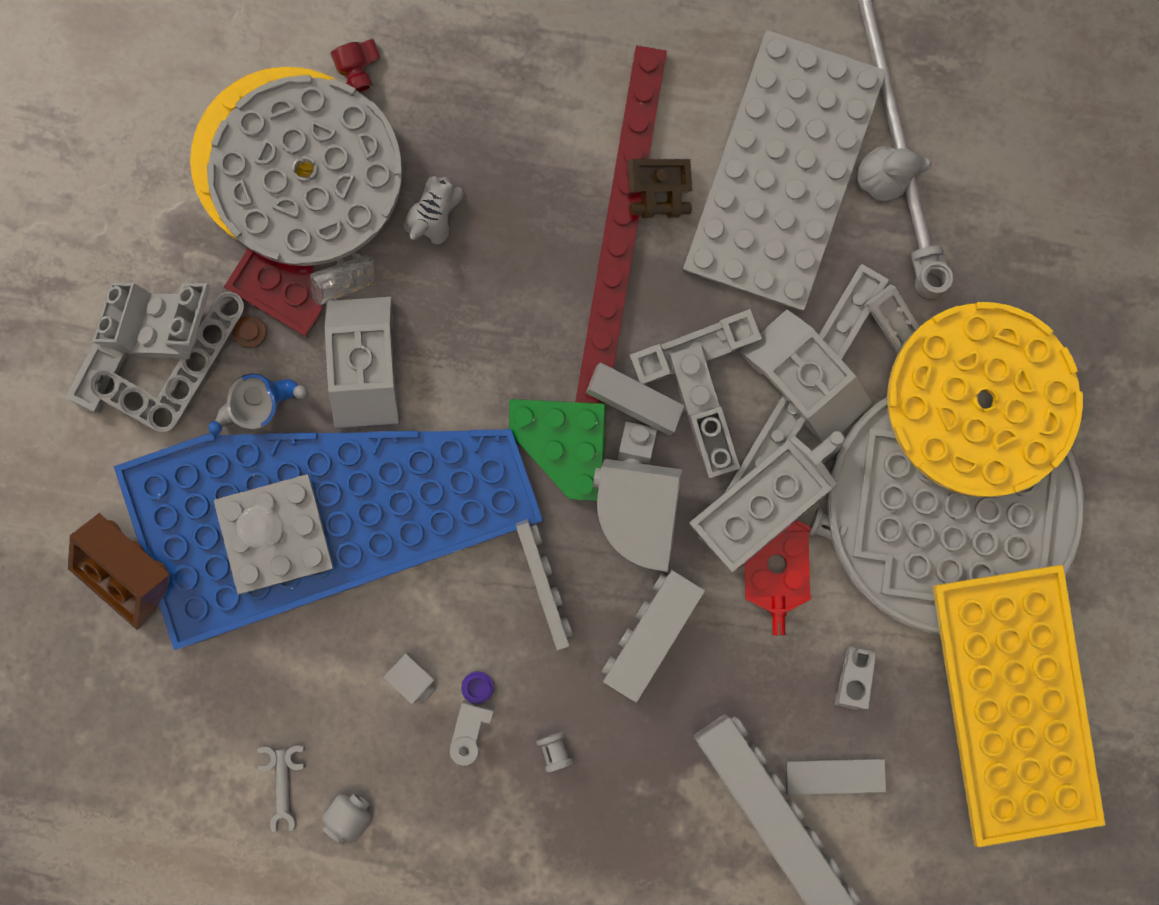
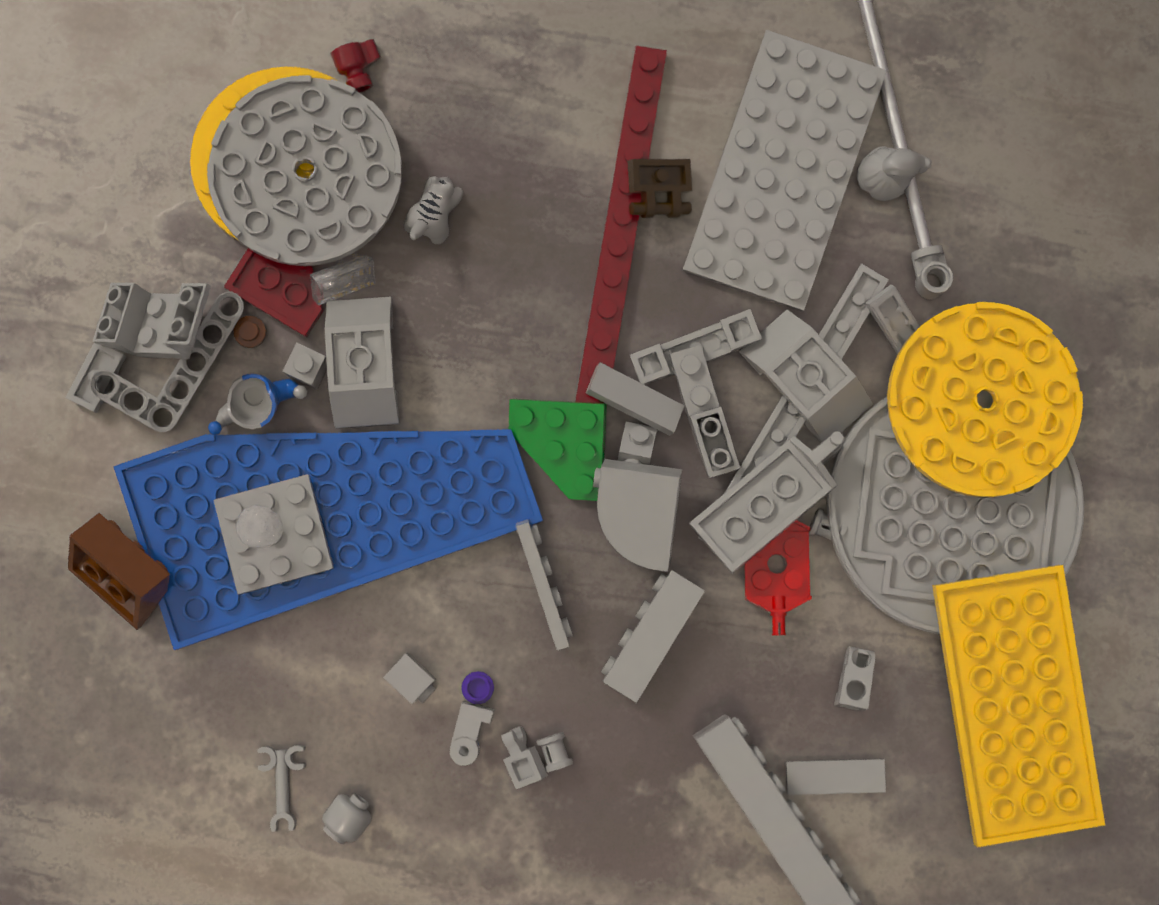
(306, 366): none -> light grey brick
(523, 763): none -> light grey plate

